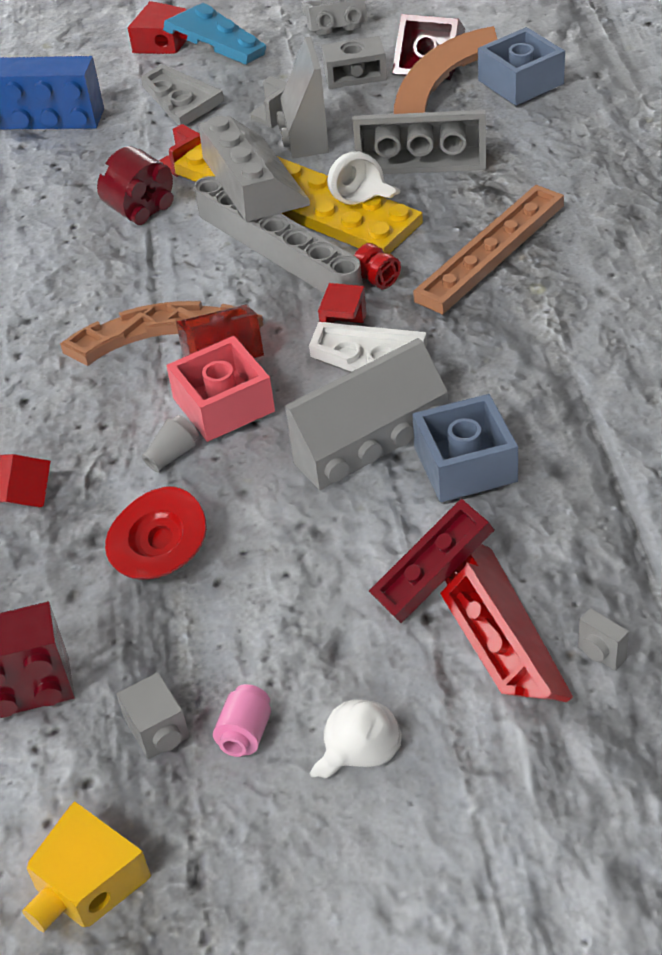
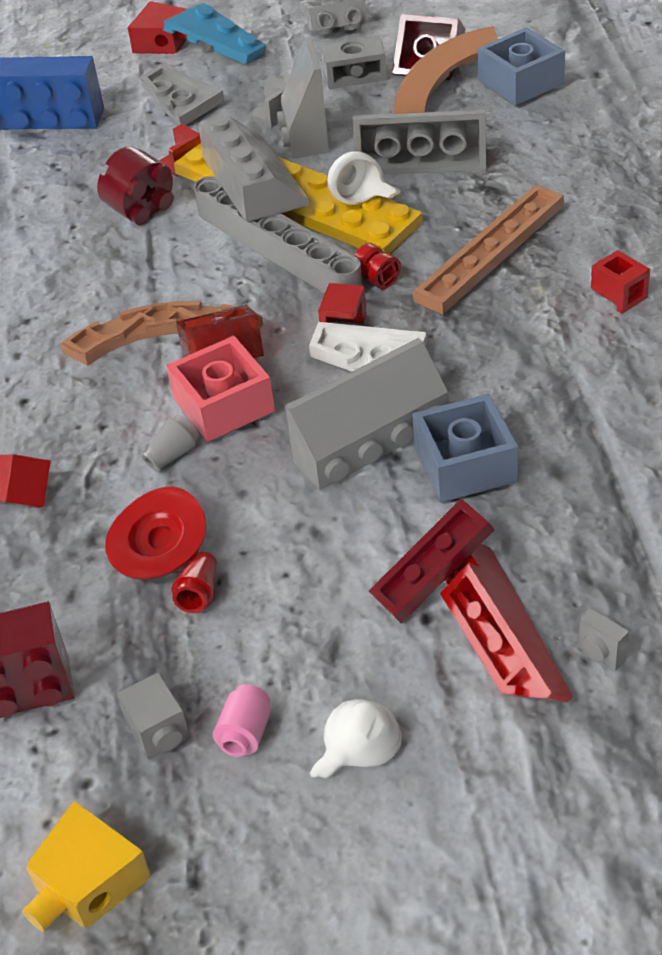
(195, 584): none -> red cone
(621, 280): none -> red brick

